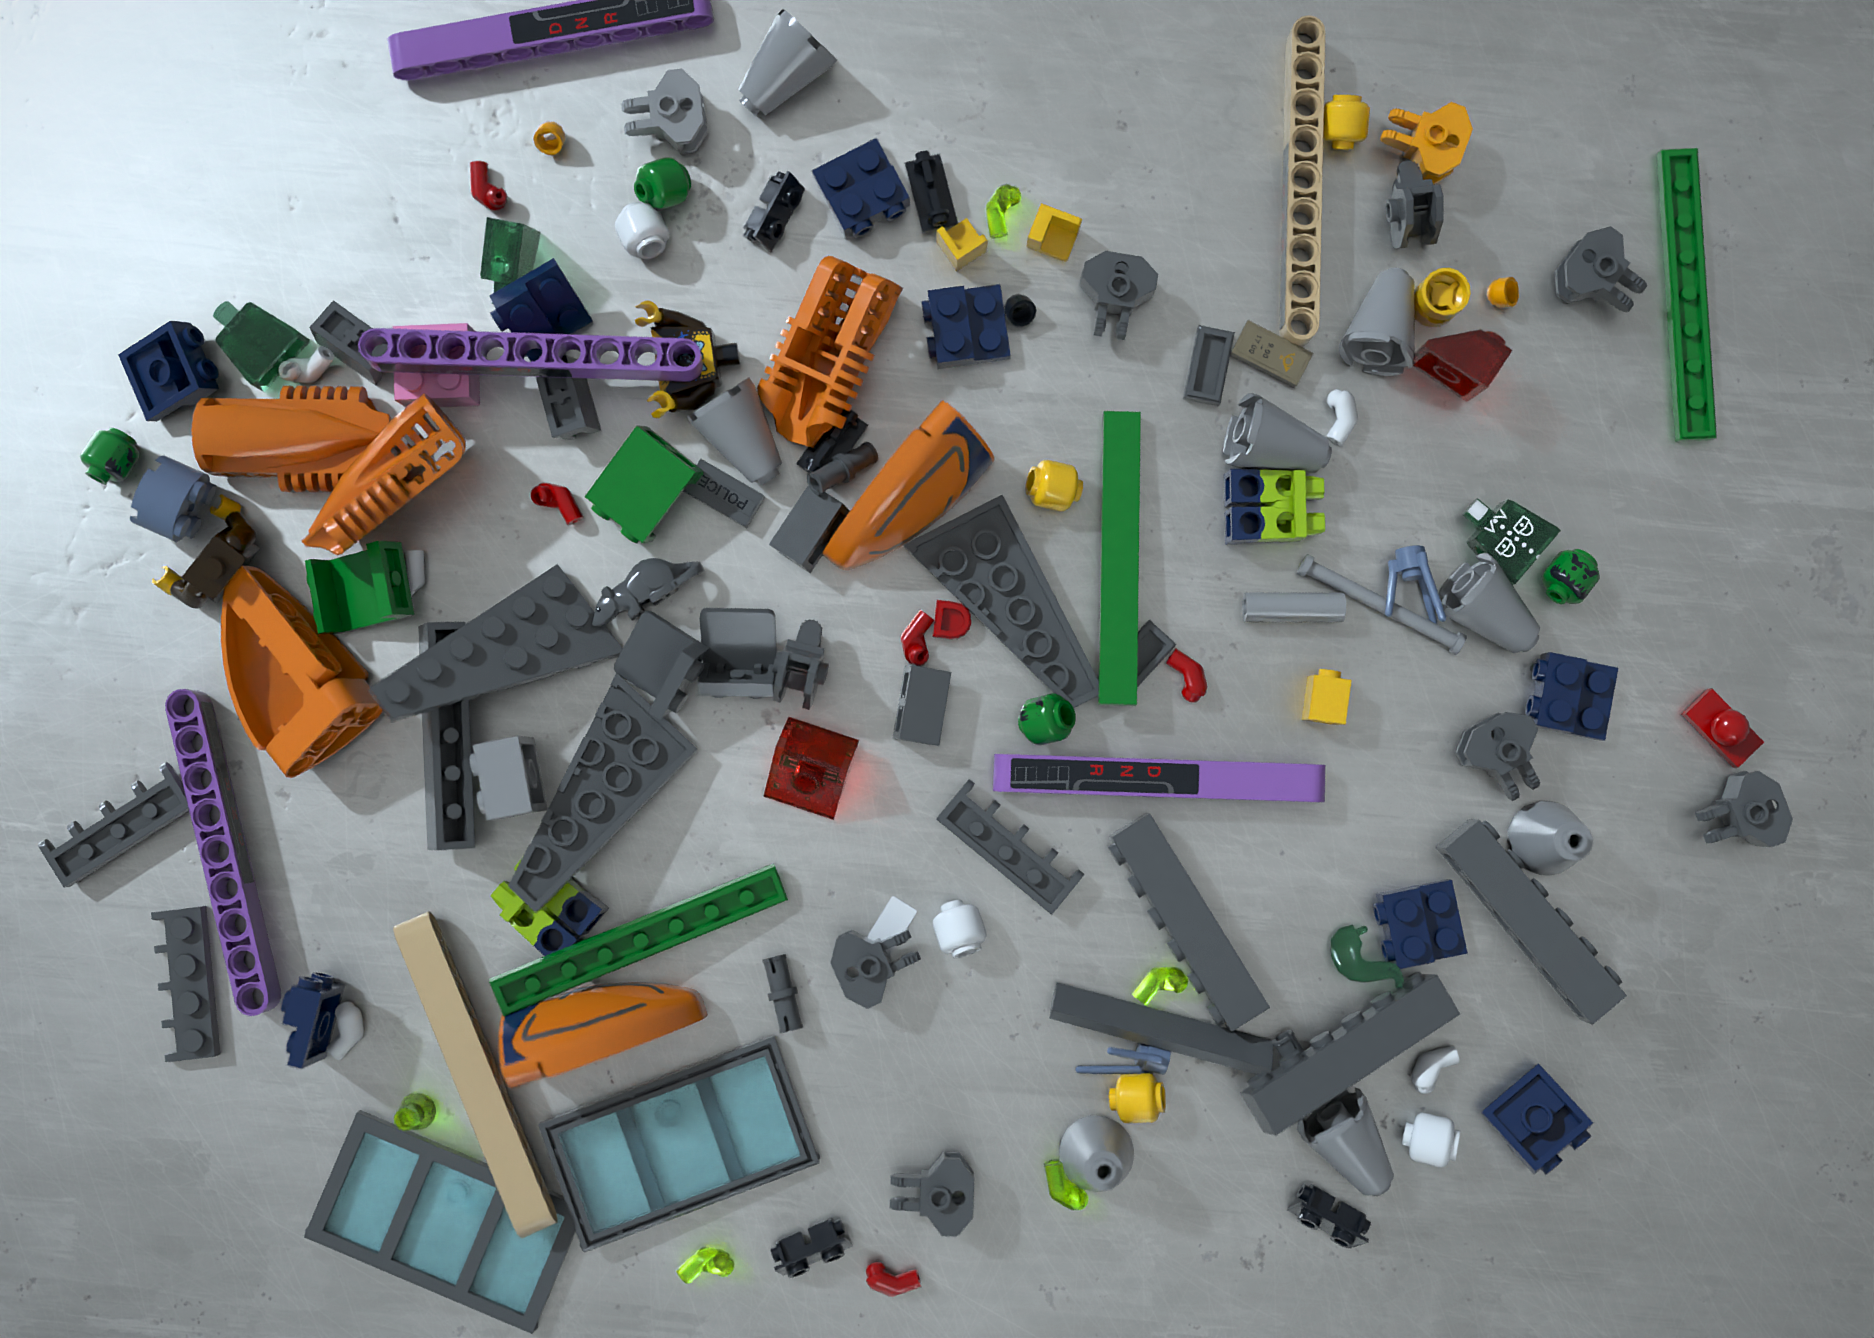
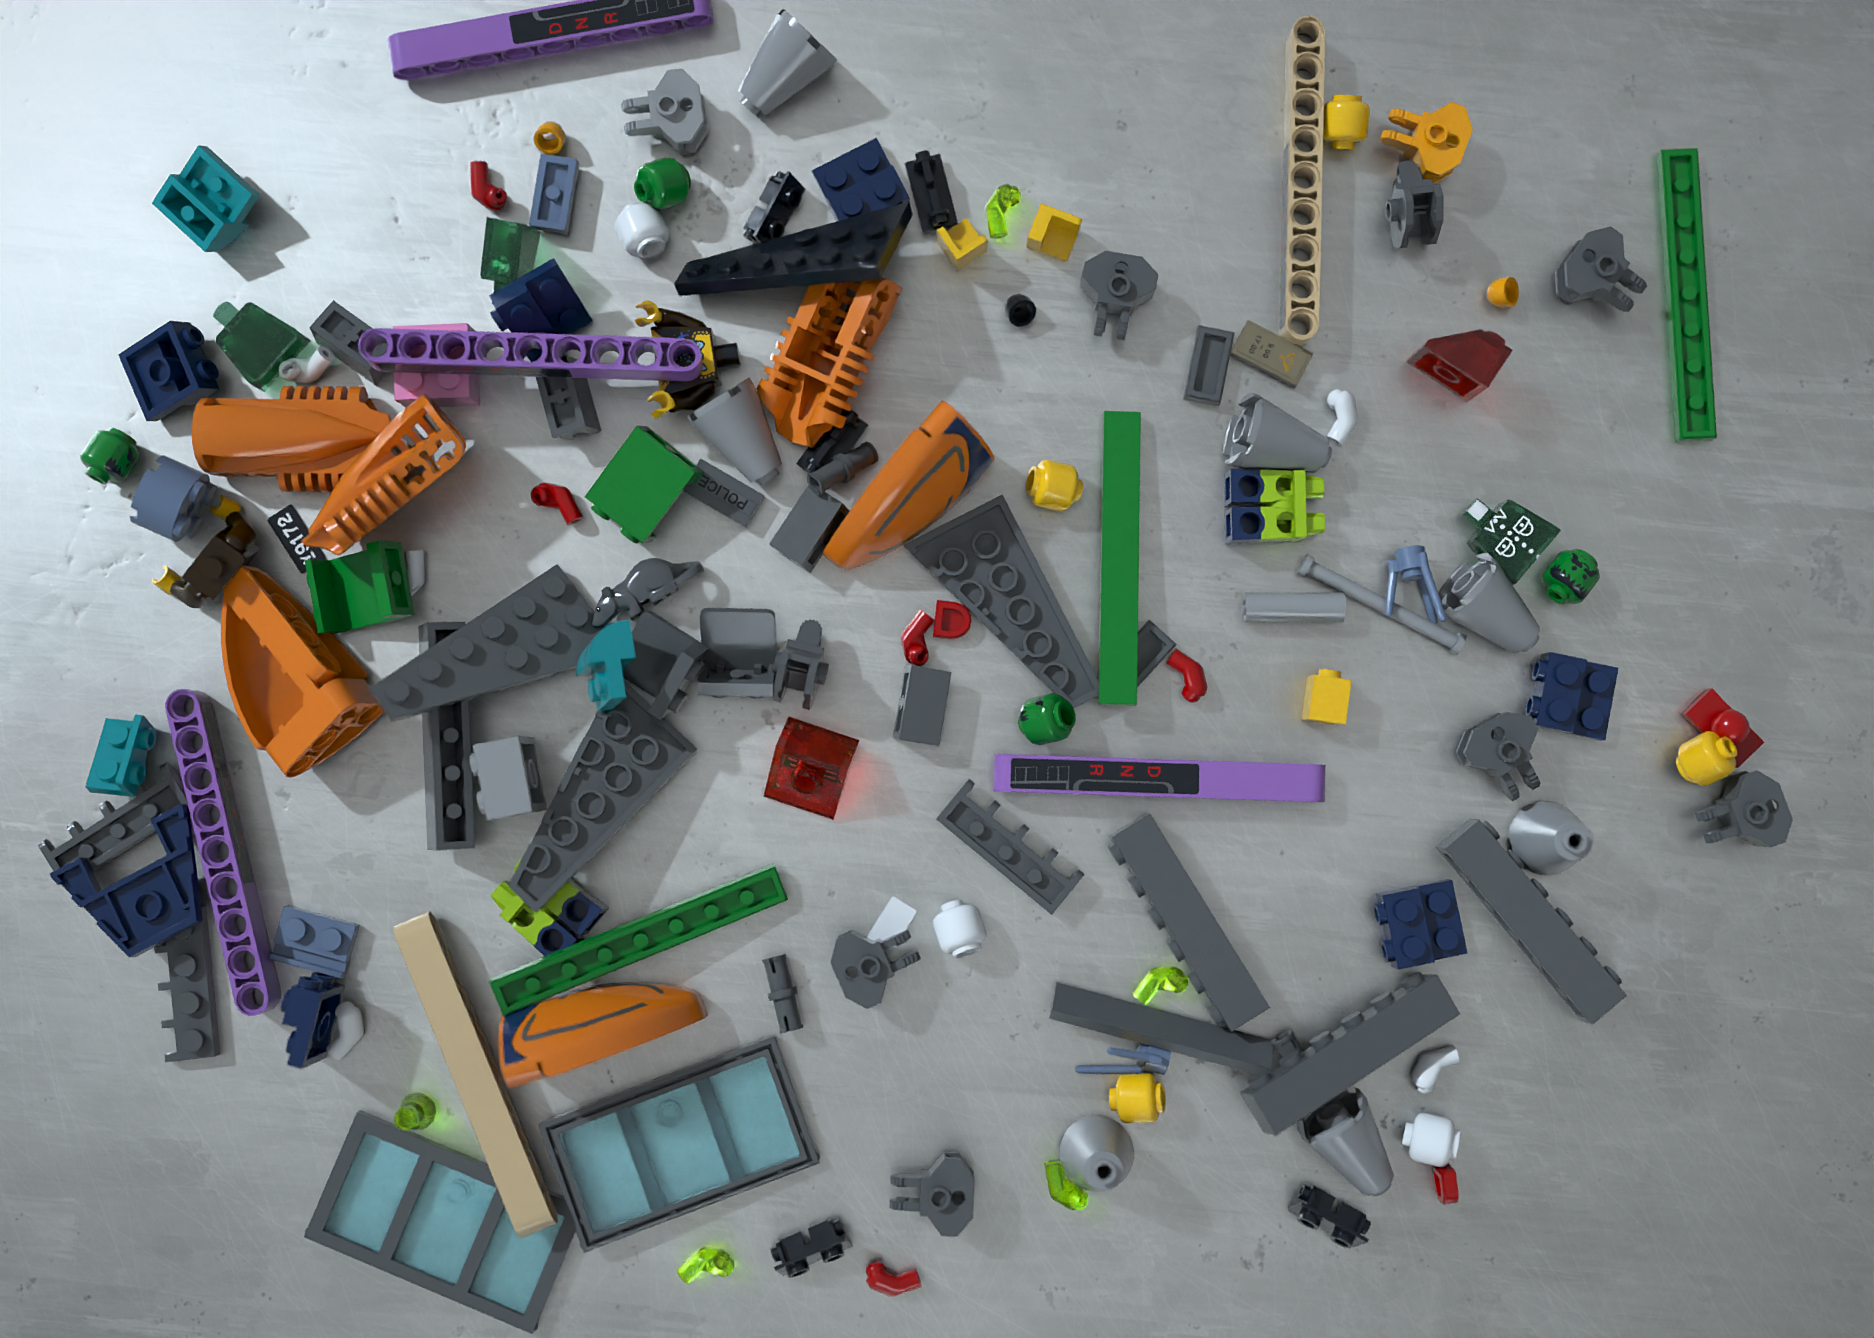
(121, 756): none -> teal bracket
(150, 902): none -> dark blue wing
(207, 200): none -> teal brick
(290, 532): none -> black sticker
(314, 941): none -> sand blue plate
(554, 194): none -> sand blue plate
(605, 660): none -> teal brick
(826, 254): none -> black wing
(966, 325): dark blue plate -> none
(1348, 960): clear green piece -> none
(1384, 326): light grey cone -> none
(1441, 297): yellow wheel -> none
(1445, 1184): none -> red tile
(1538, 1120): dark blue plate -> none
(1706, 758): none -> yellow head

